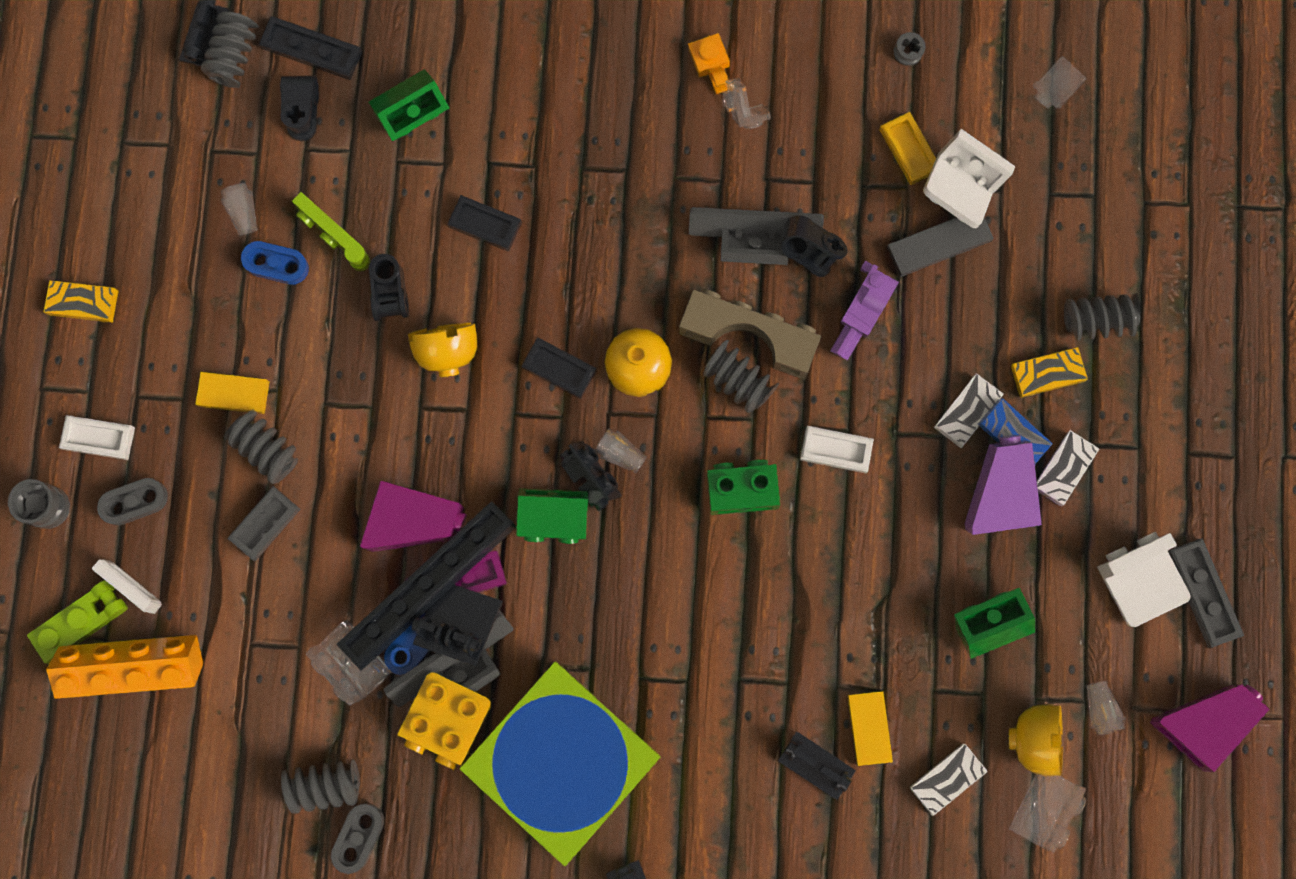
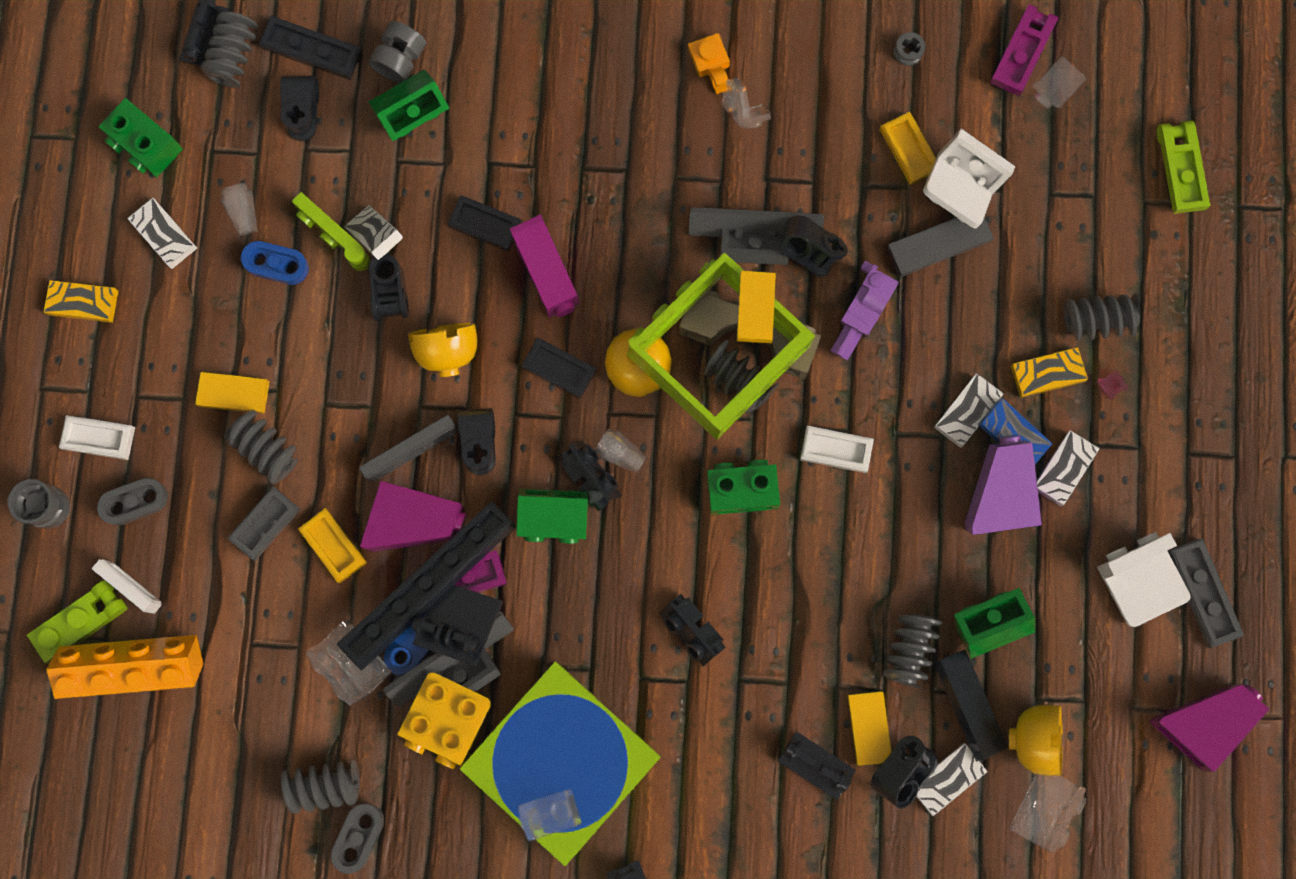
(140, 137): none -> green brick
(162, 233): none -> tile
(332, 545): none -> yellow tile
(373, 232): none -> white tile
(398, 50): none -> dark grey wheel
(409, 449): none -> dark grey tile
(477, 434): none -> black piece
(545, 267): none -> magenta slope
(549, 814): none -> clear bracket
(667, 316): none -> lime window
(680, 619): none -> black hinge
(756, 307): none -> yellow tile
(903, 773): none -> black piece
(911, 649): none -> dark grey piece
(970, 705): none -> black tile
(1023, 51): none -> magenta plate
(1104, 709): clear cone -> none
(1113, 384): none -> clear pink piece
(1183, 167): none -> lime plate

